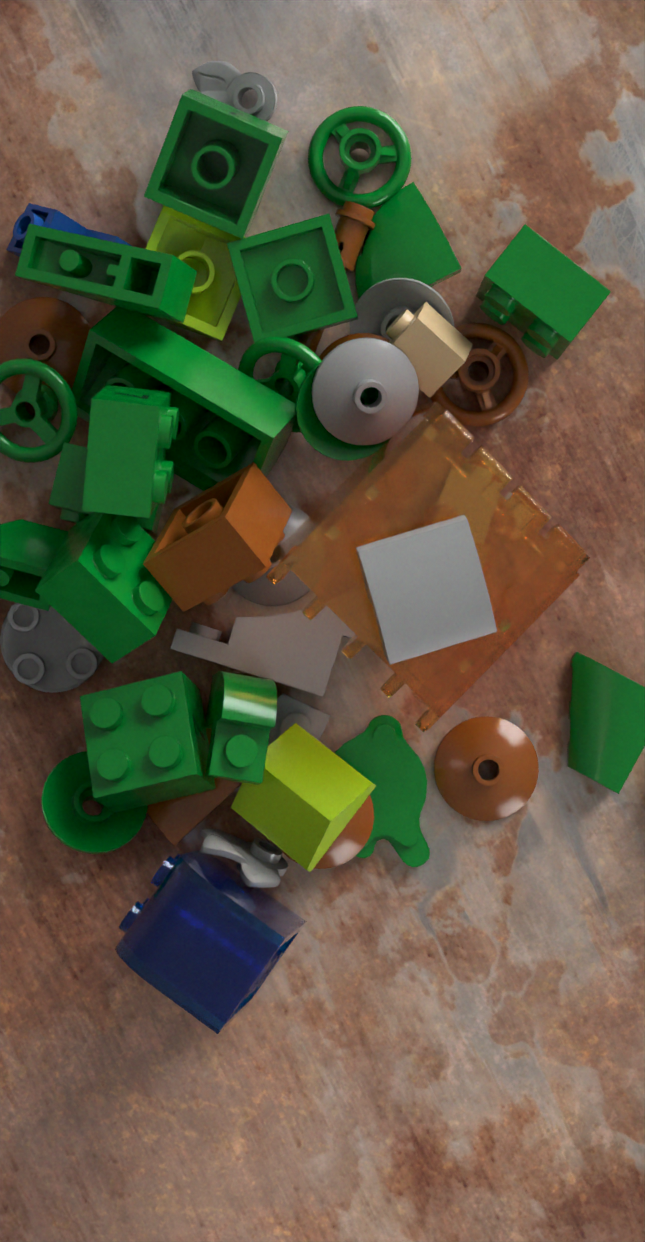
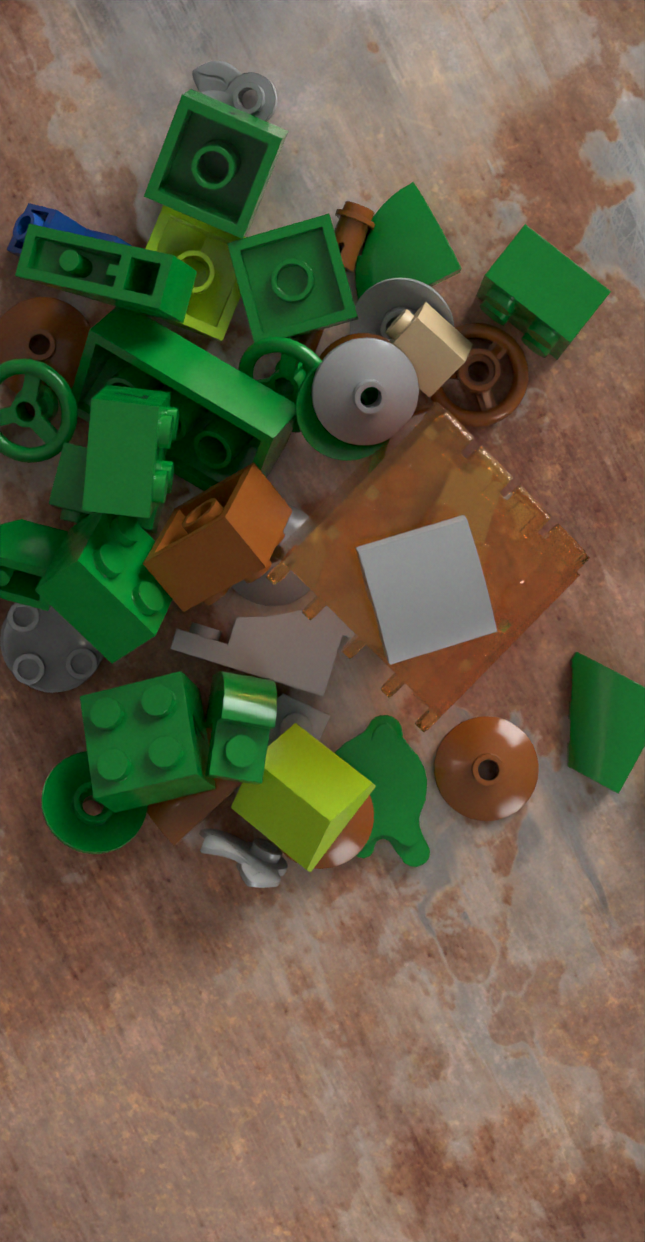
(206, 937): clear blue brick -> none
(360, 139): green piece -> none

